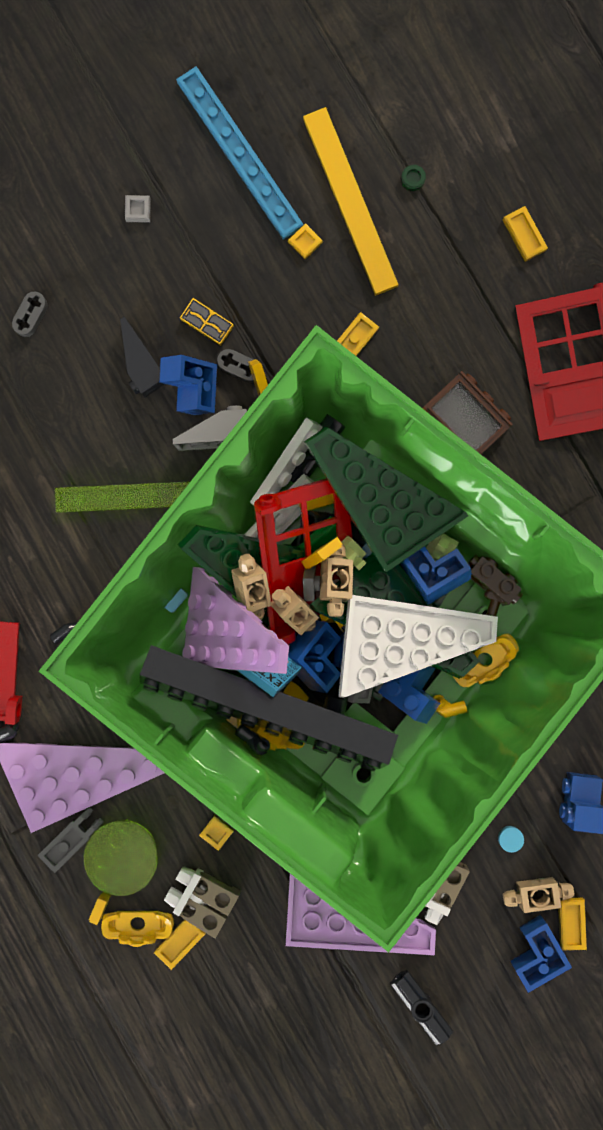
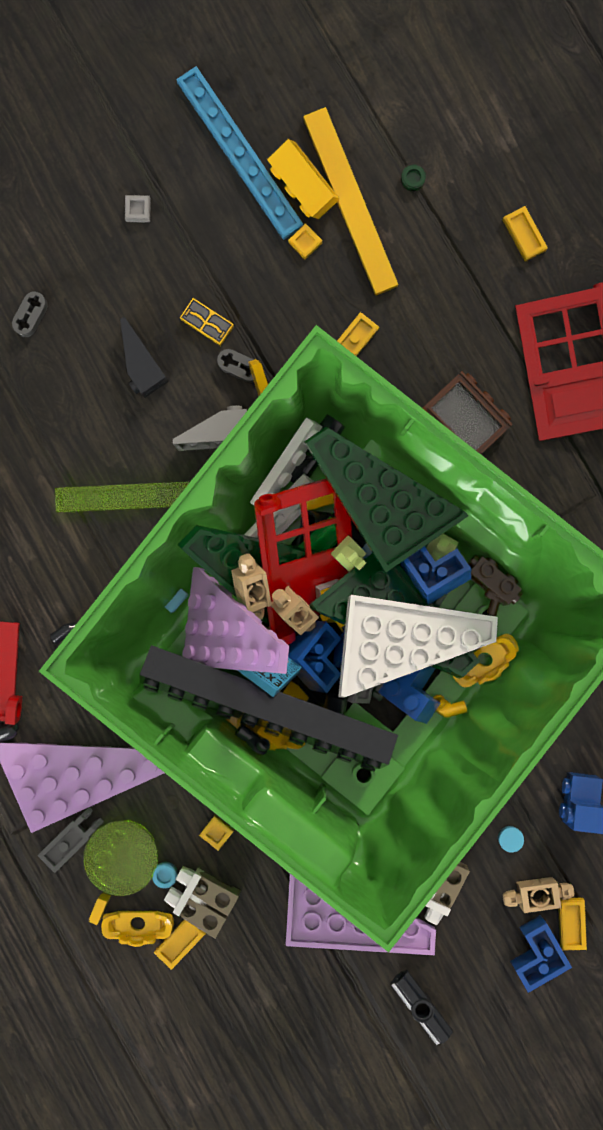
(165, 875): none -> medium azure tile
(194, 381): blue brick -> none
(302, 179): none -> yellow brick
(311, 584): dark grey plate -> none
(322, 553): yellow tile -> none
(344, 570): tan piece -> none

